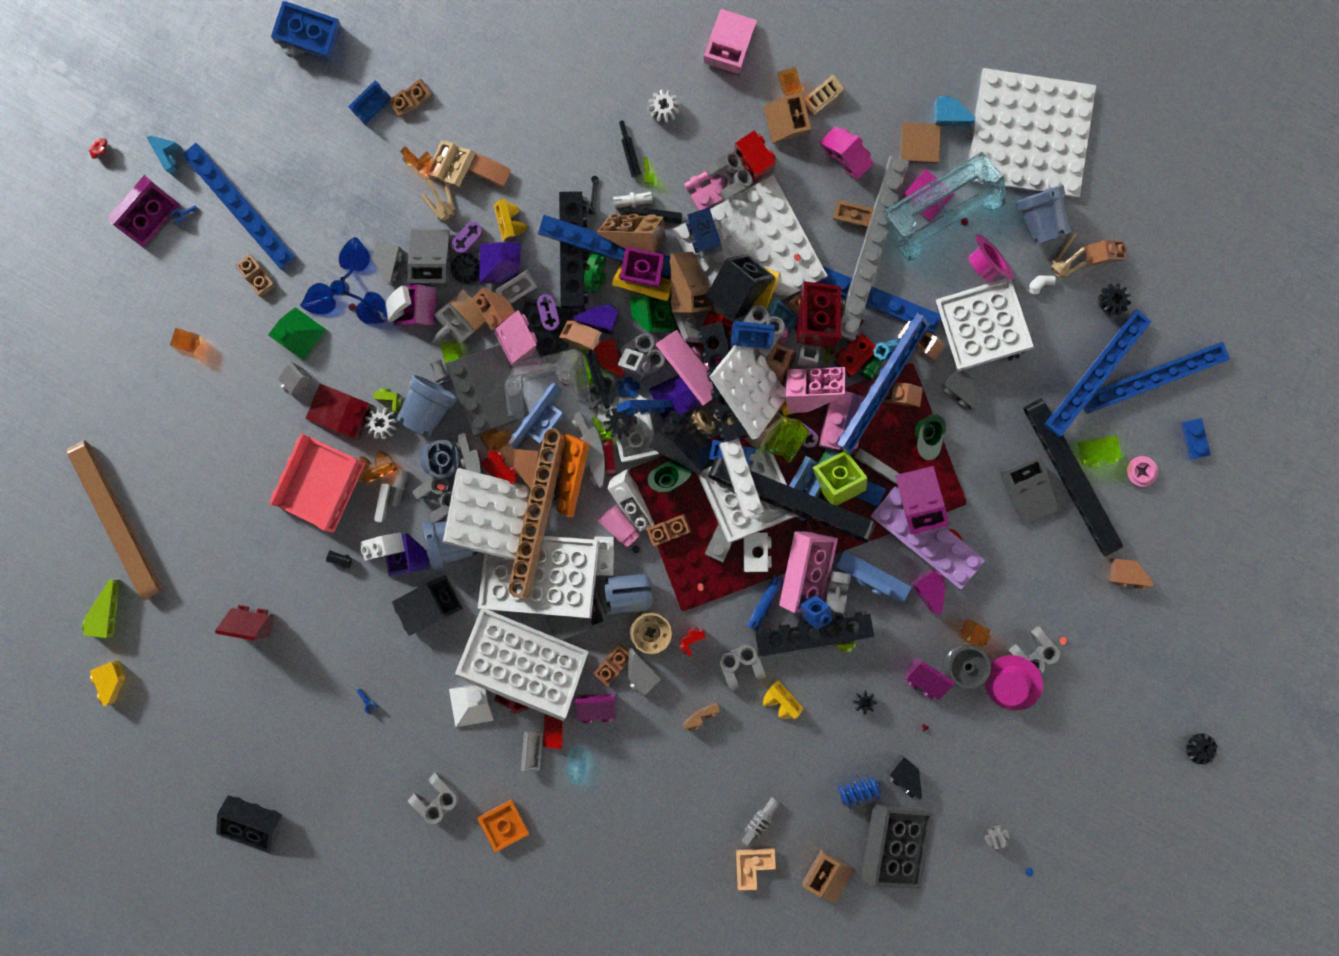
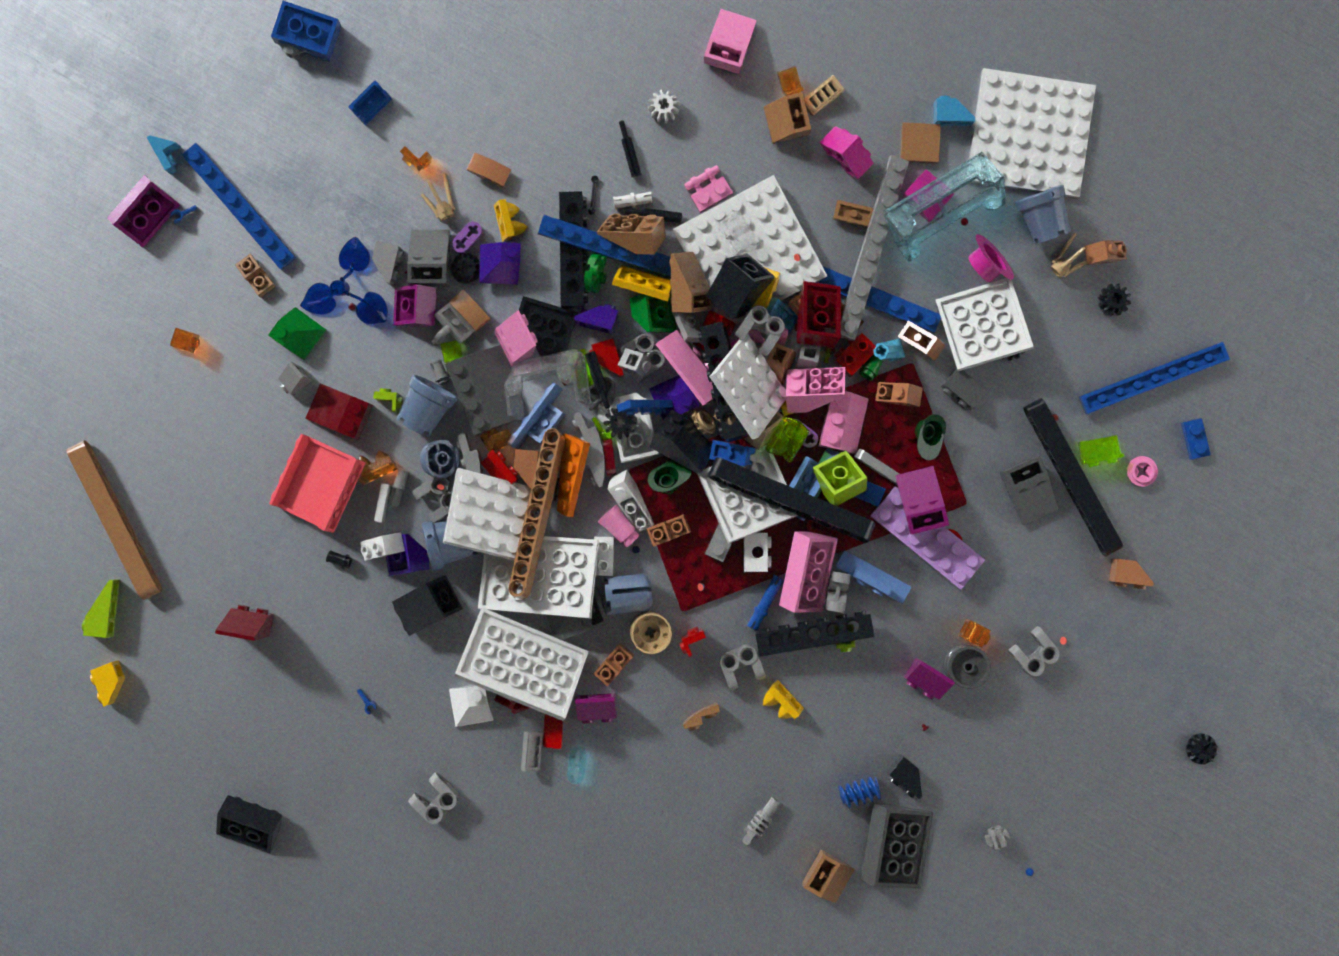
(98, 147): plant -> none
(377, 430): white gear -> none
(397, 302): white slope -> none
(410, 98): medium nougat slope -> none
(450, 163): tan slope -> none
(493, 307): nougat slope -> none
(503, 825): orange plate -> none
(517, 287): light grey plate -> none
(543, 314): medium lavender beam -> none
(580, 335): nougat slope -> none
(628, 387): blue plant -> none
(641, 675): light grey slope -> none
(642, 267): magenta slope -> none
(649, 178): clear neon green hand -> none
(706, 237): dark blue brick -> none
(730, 167): light grey piece -> none
(741, 478): white plate -> none
(748, 862): light nougat plate -> none
(752, 335): blue hinge -> none
(755, 155): red brick -> none
(816, 612): blue brick -> none
(870, 702): black gear -> none
(883, 384): blue plate -> none
(931, 590): magenta slope -> none
(1014, 682): dark pink hose -> none
(1039, 282): white arm -> none
(1097, 373): blue plate -> none

